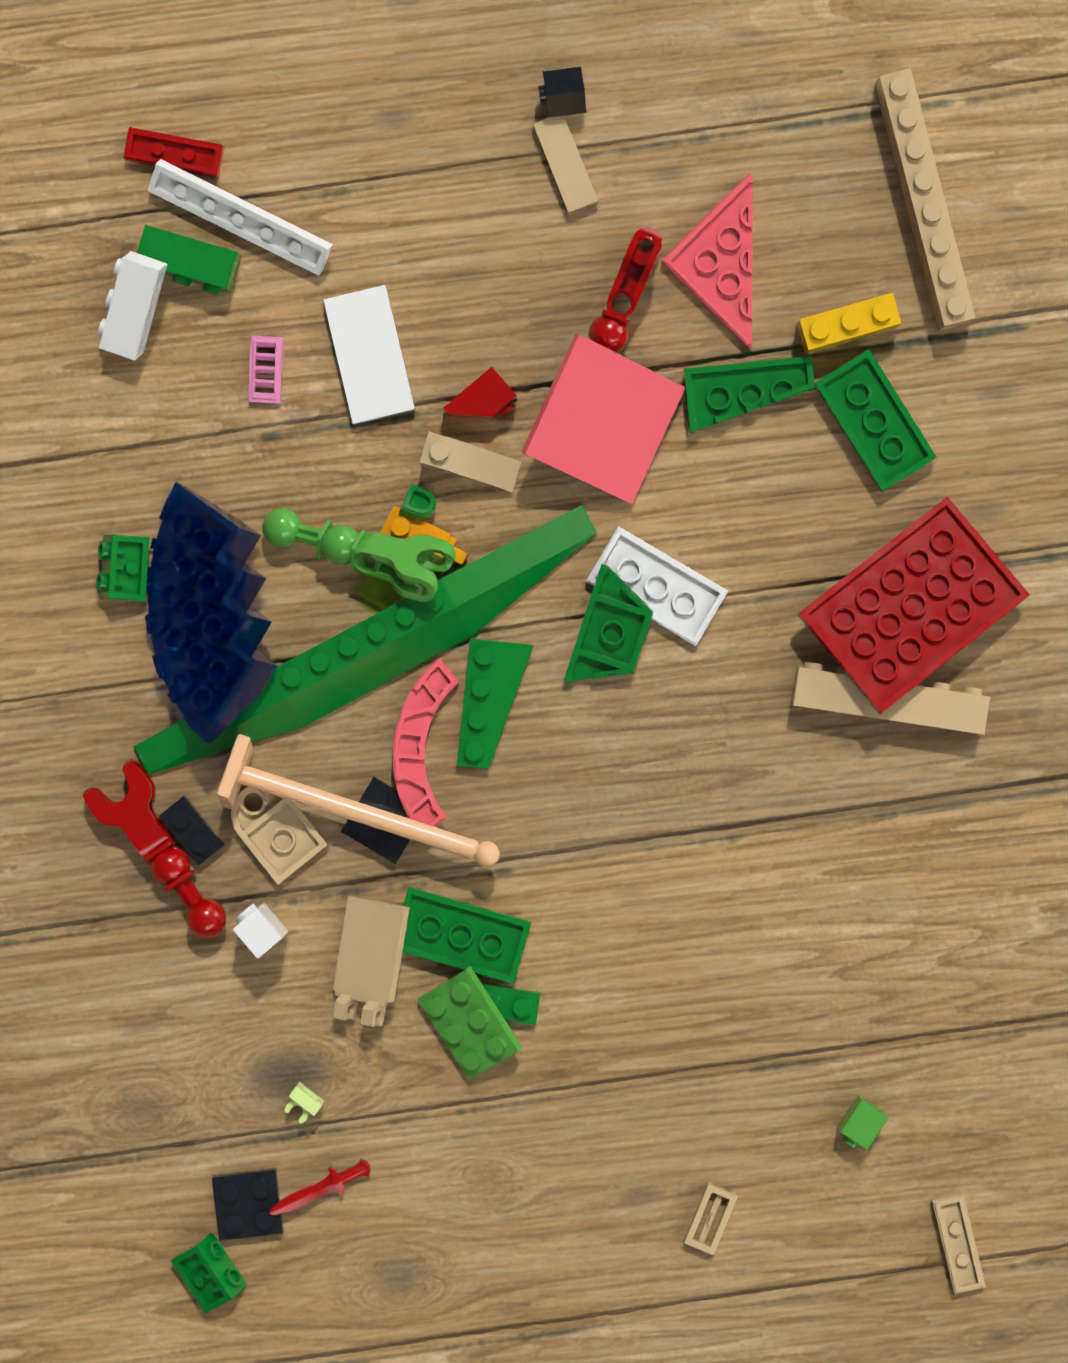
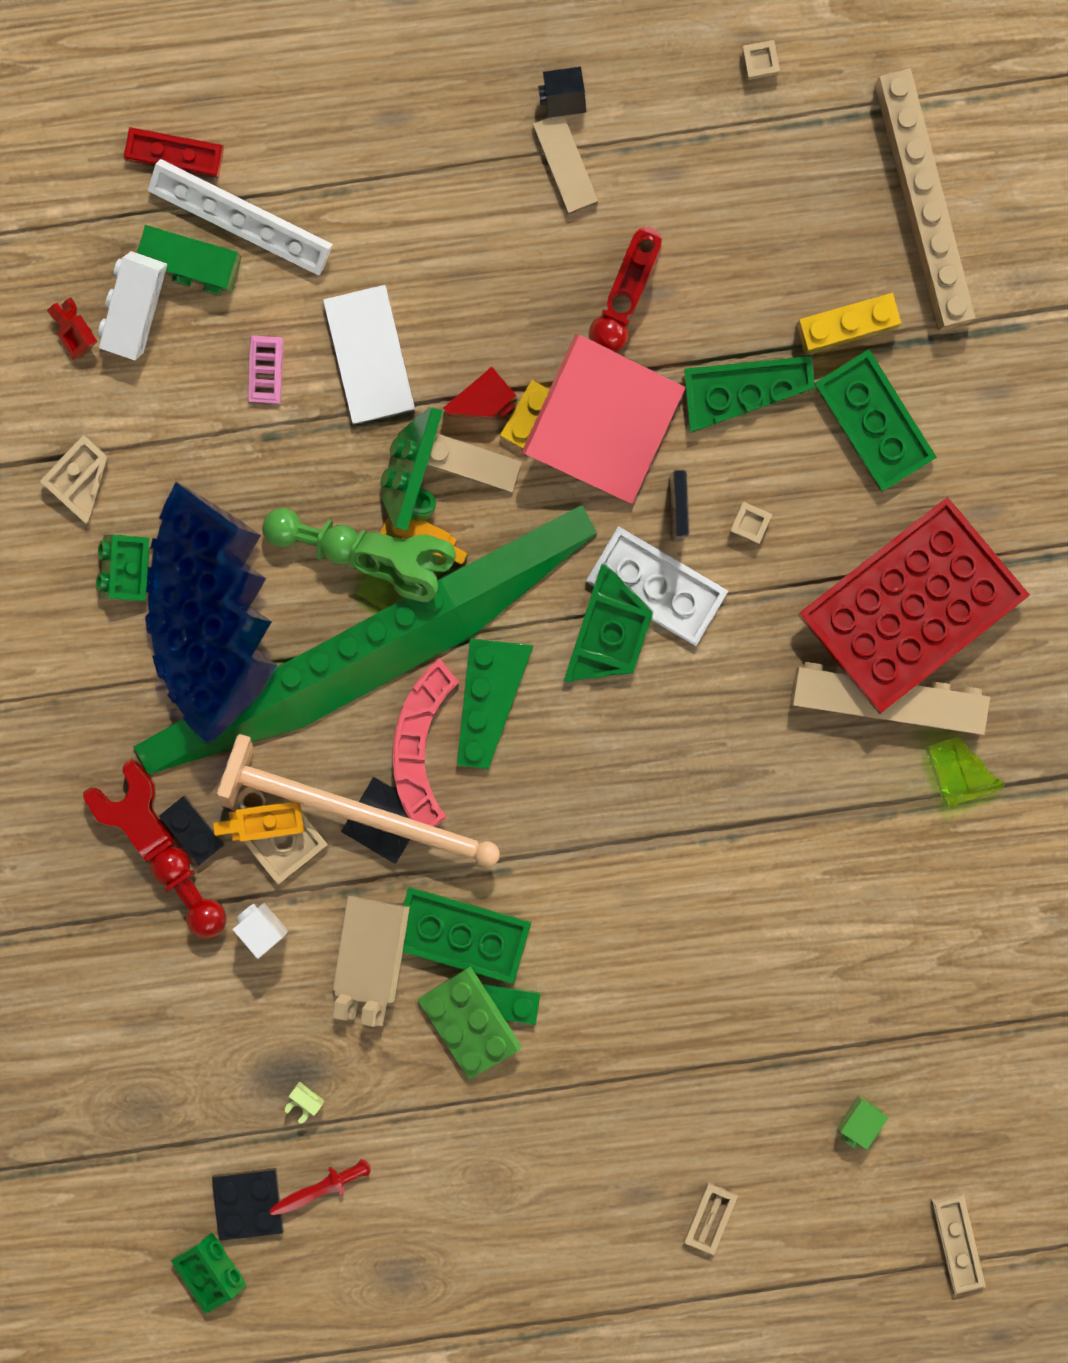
(74, 331): none -> red plate
(77, 477): none -> tan wing
(262, 822): none -> light orange hinge
(407, 466): none -> green wing
(525, 414): none -> yellow plate
(679, 505): none -> black tile
(718, 261): coral tile -> none
(750, 522): none -> tan plate
(760, 59): none -> tan plate
(959, 772): none -> clear neon green wing

